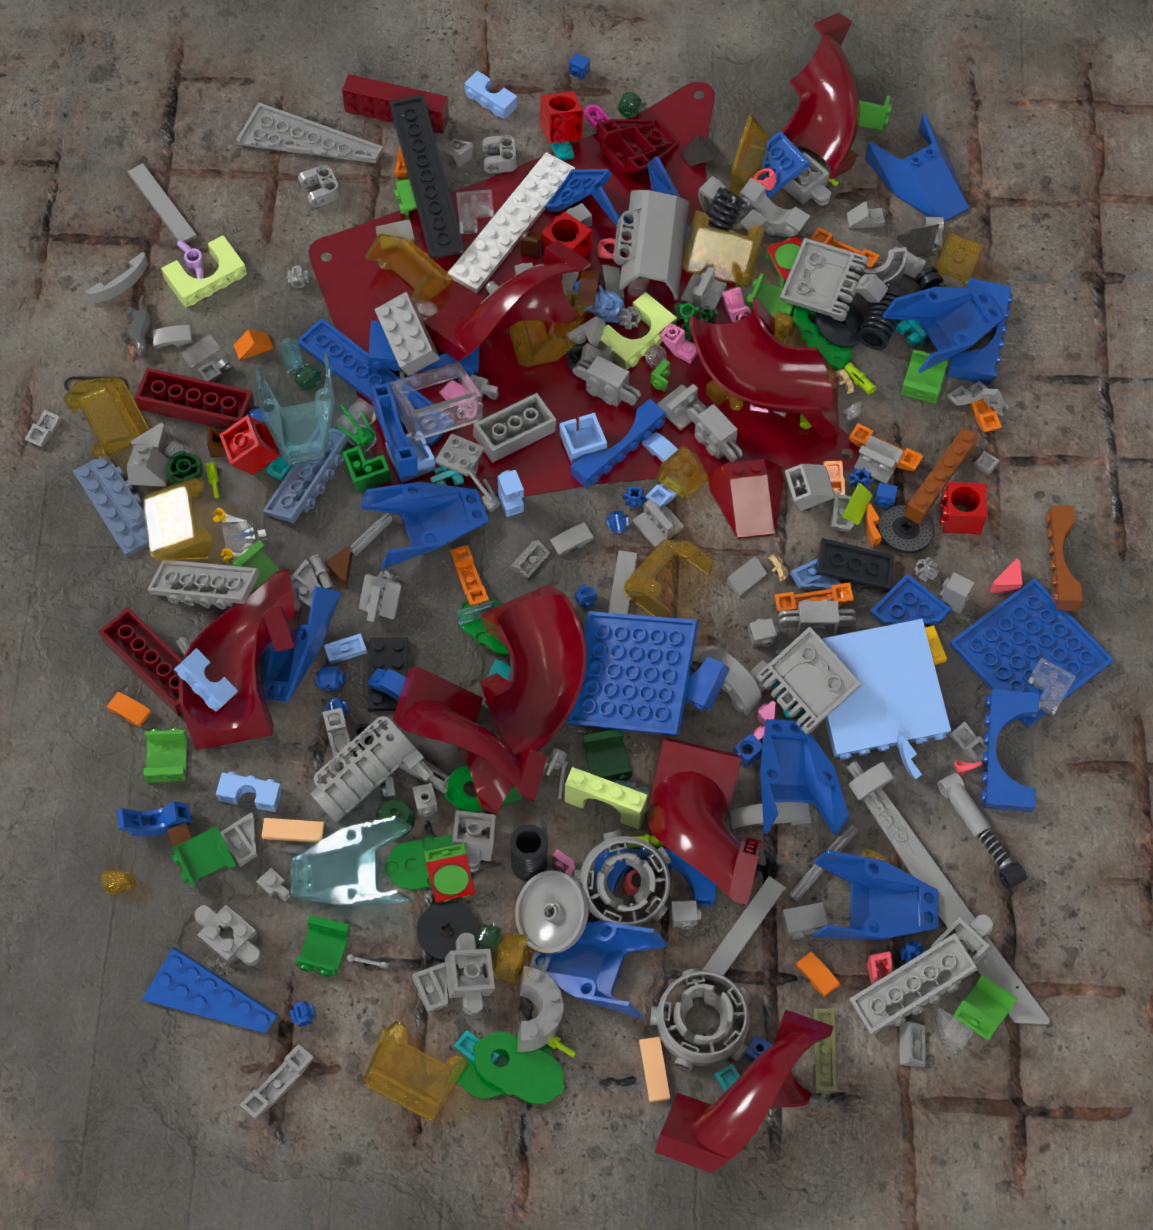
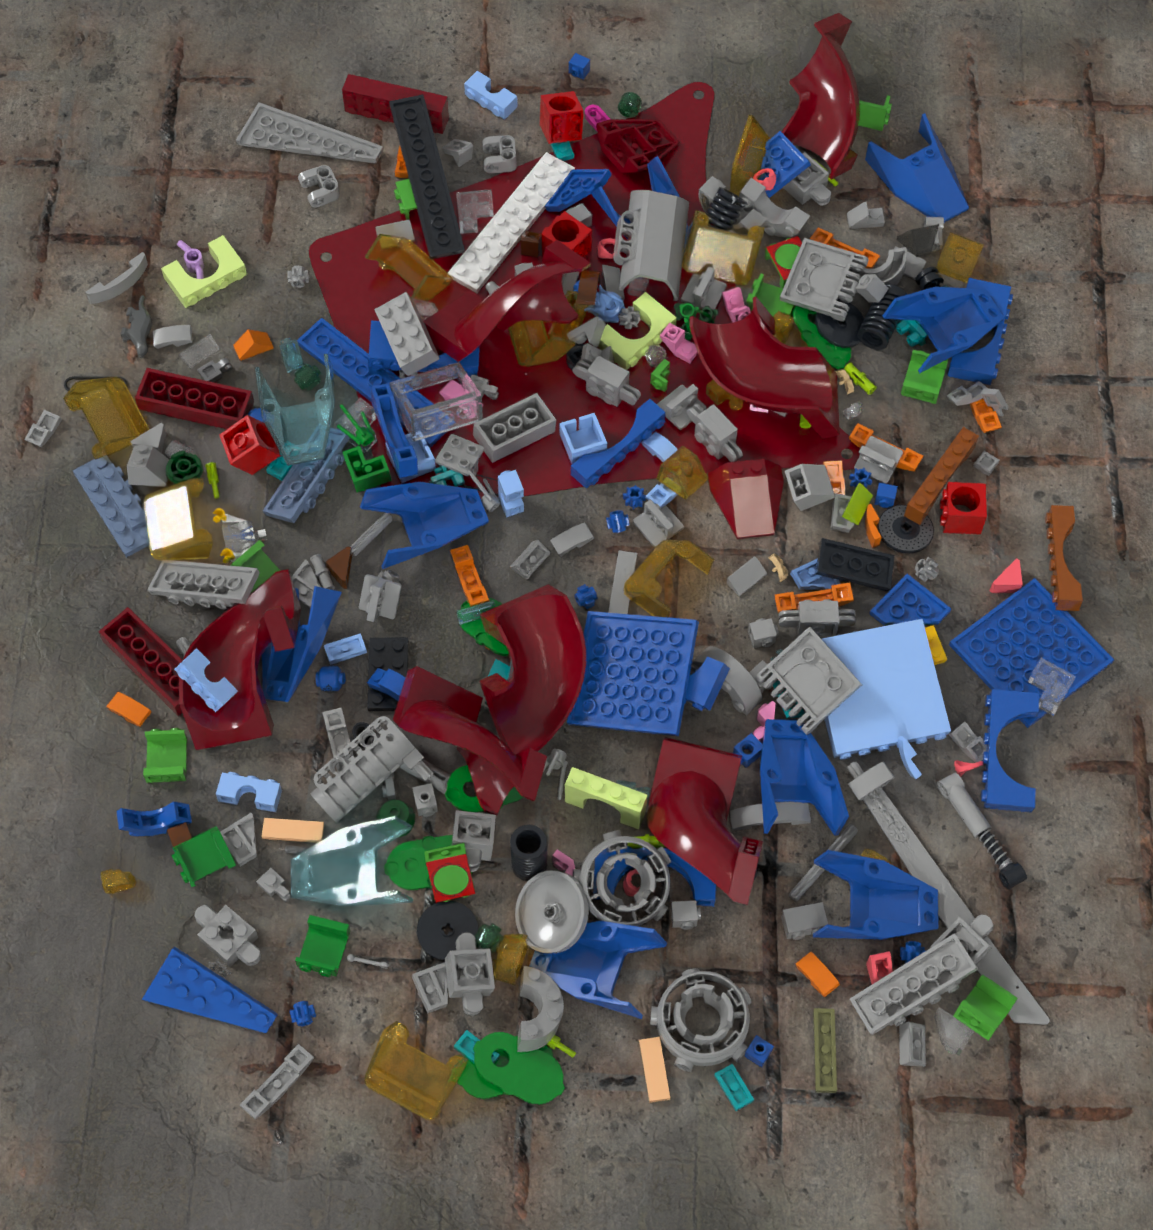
(162, 204): light grey tile -> none
(214, 443): reddish brown slope -> none
(338, 703): blue gear -> none
(607, 755): dark green panel -> none
(700, 150): clear smoke slope -> none
(715, 1133): dark red piece -> none
(745, 927): light grey tile -> none
(956, 592): light grey brick -> none

